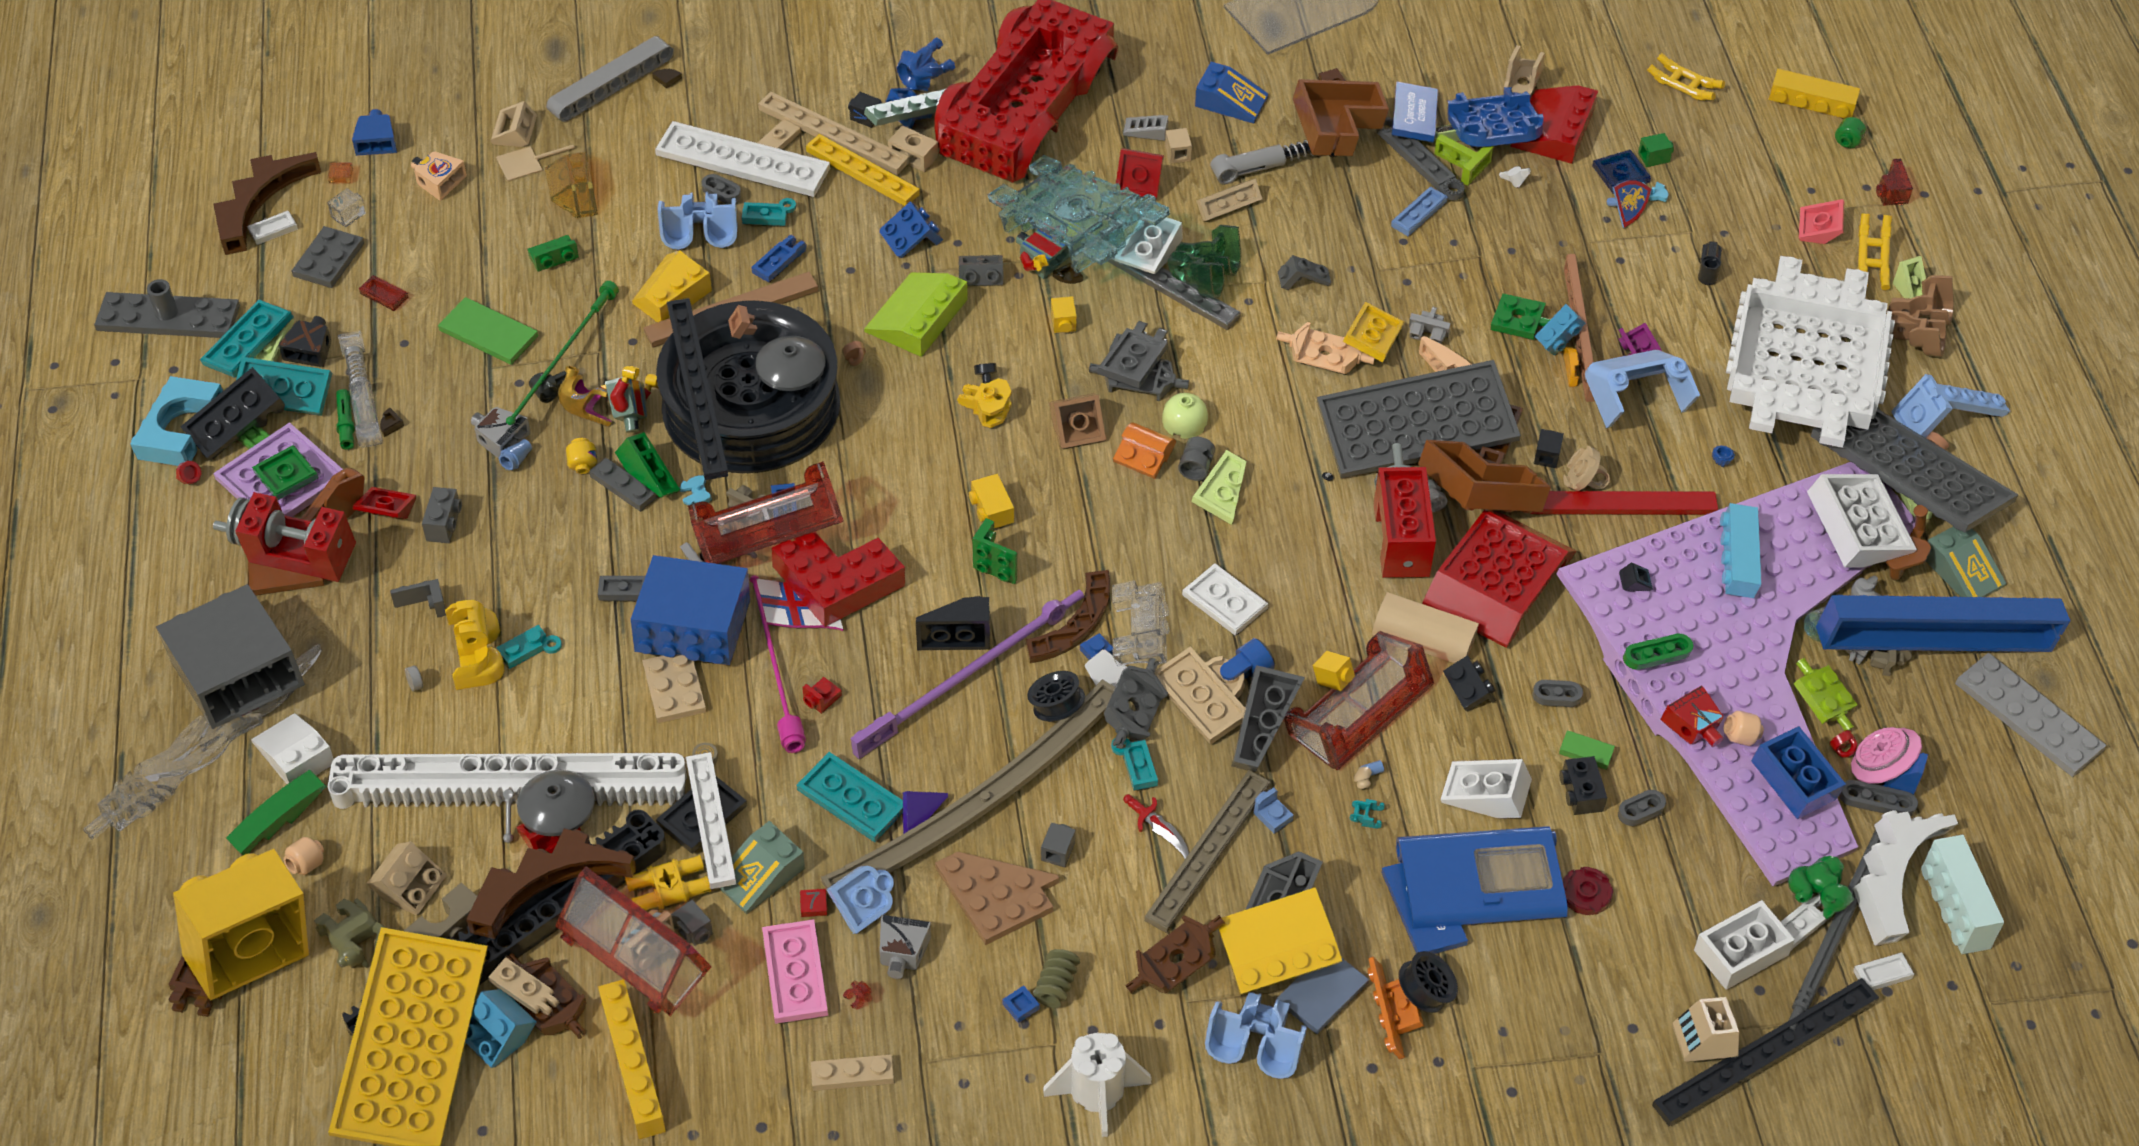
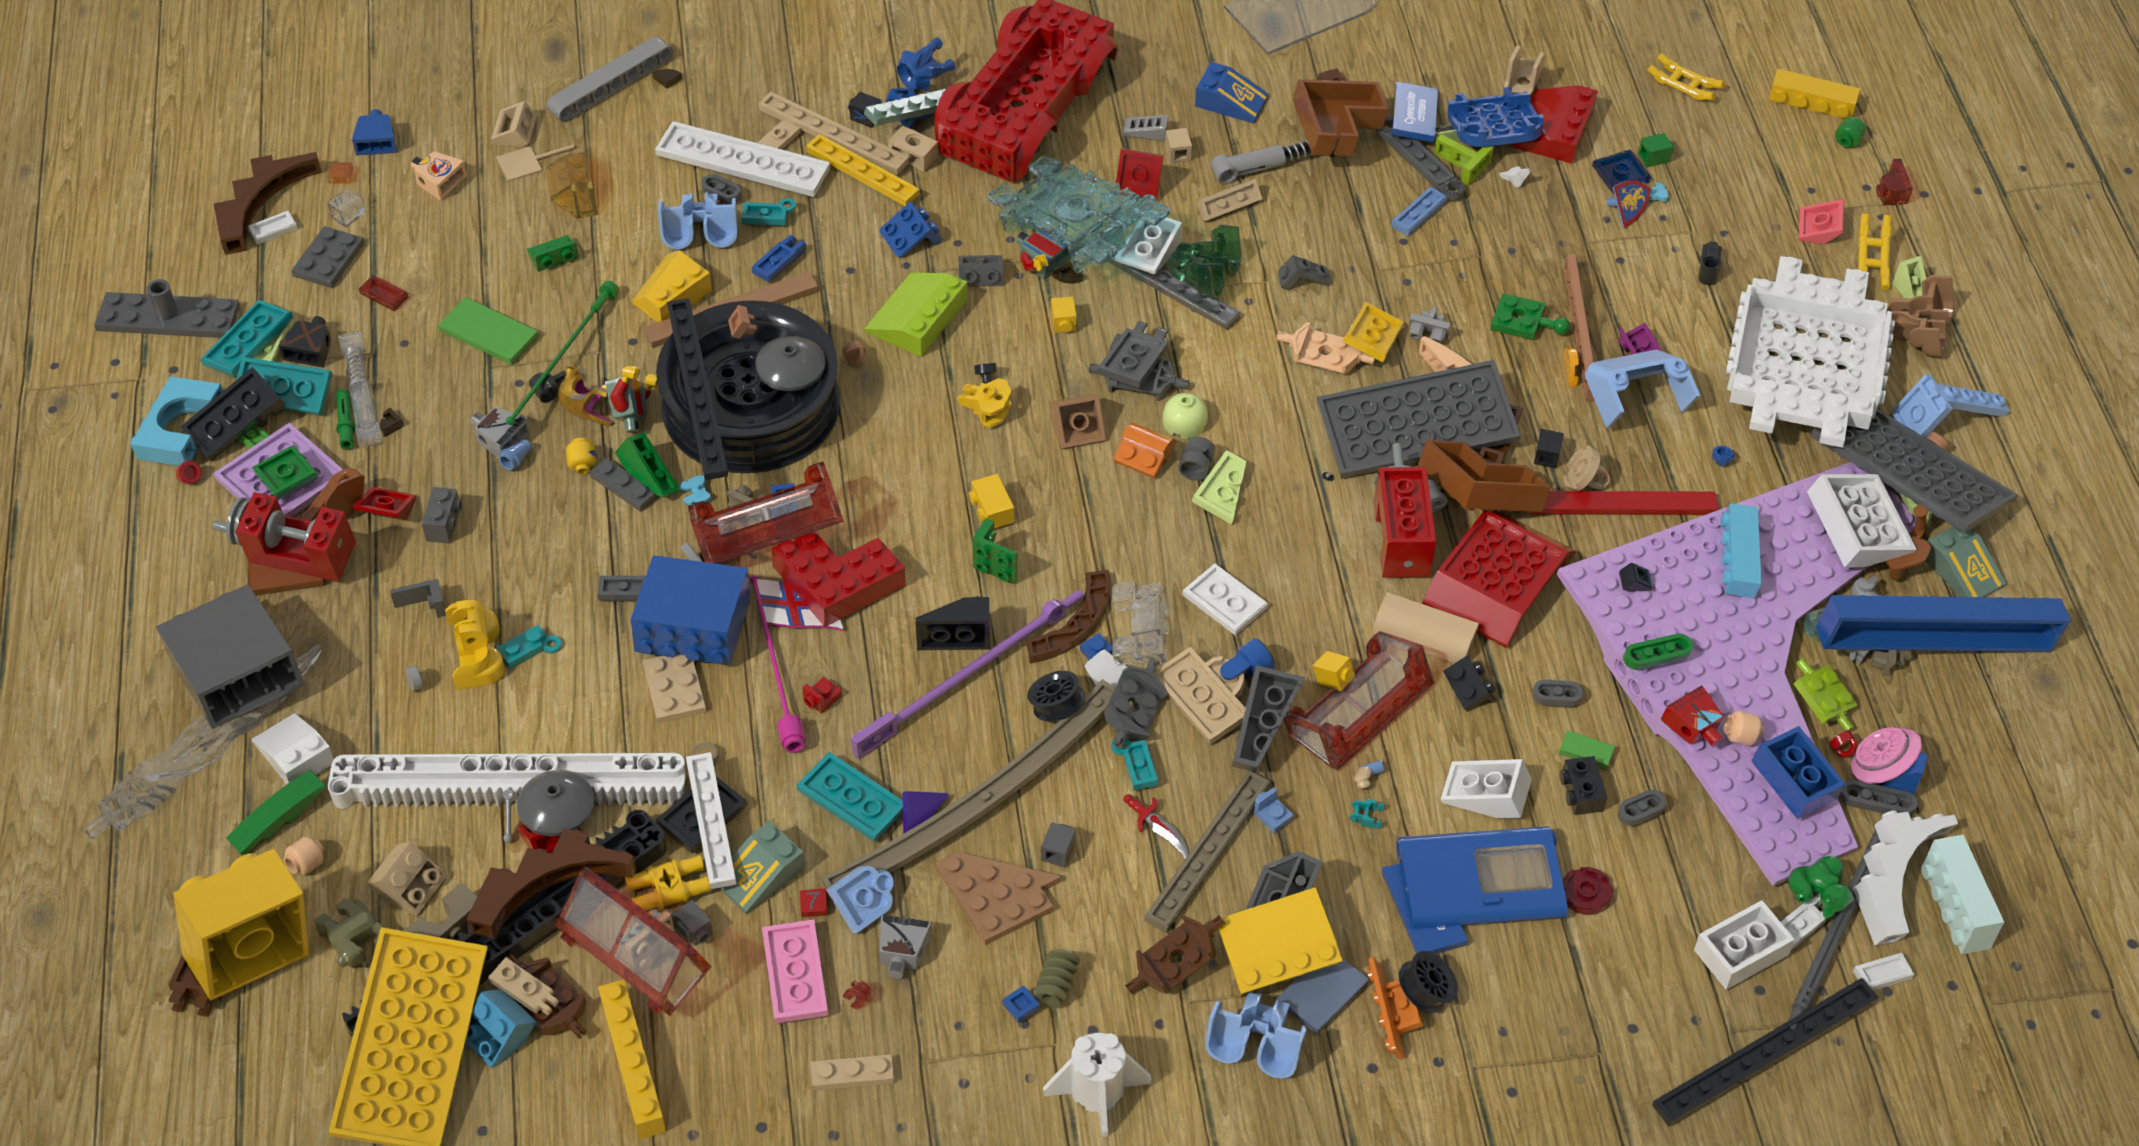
(1560, 330): dark azure bracket -> none
(1707, 1031): tan slope -> none
(2030, 714): light grey plate -> none

